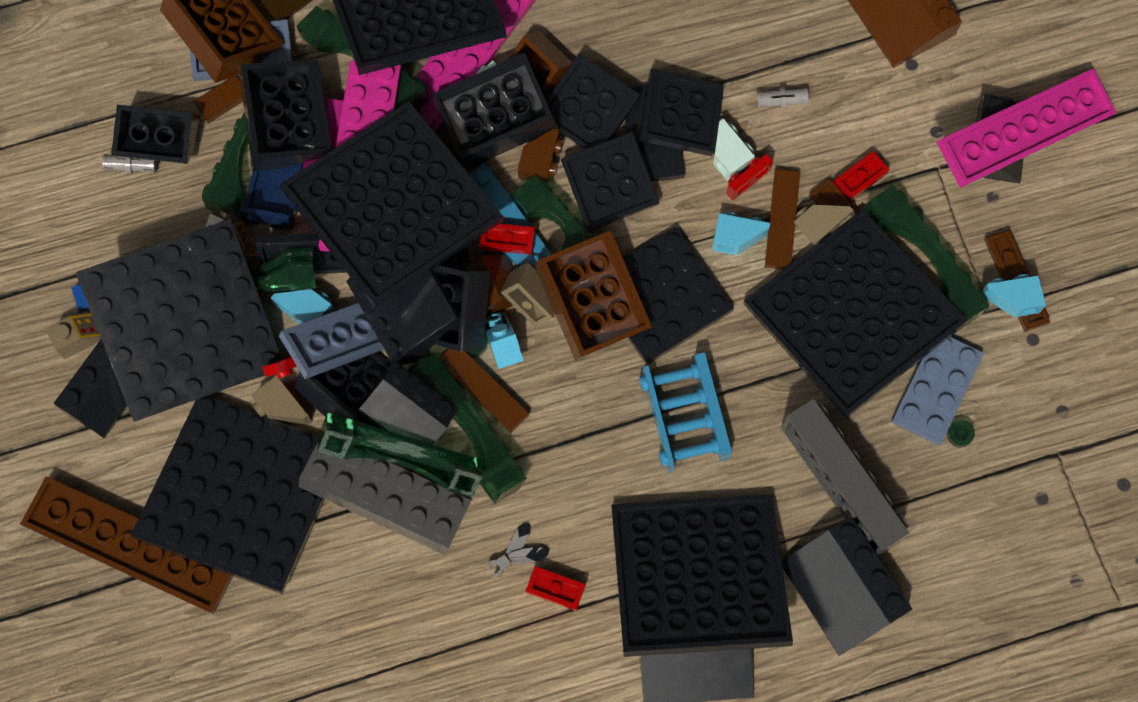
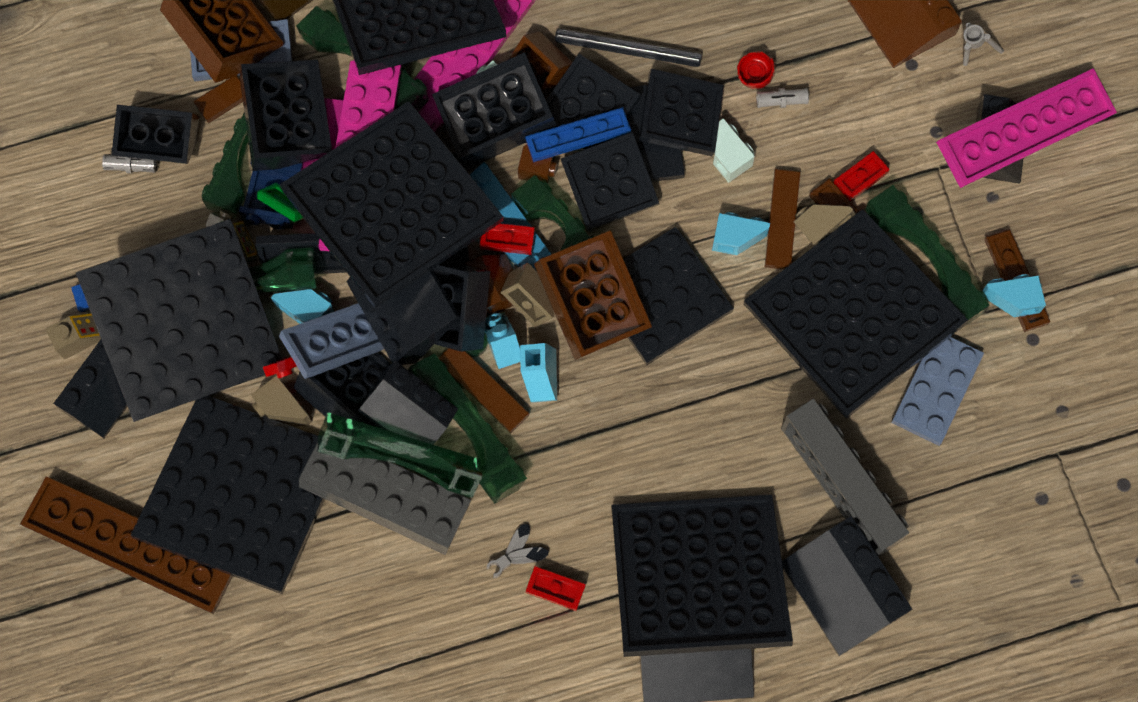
(276, 199): none -> green tile
(539, 371): none -> medium azure slope
(577, 134): none -> blue tile
(628, 47): none -> black axle
(705, 395): dark azure fence -> none
(741, 182): red plate -> none
(756, 70): none -> red hair
(960, 433): clear green tile -> none
(975, 38): none -> light grey plant

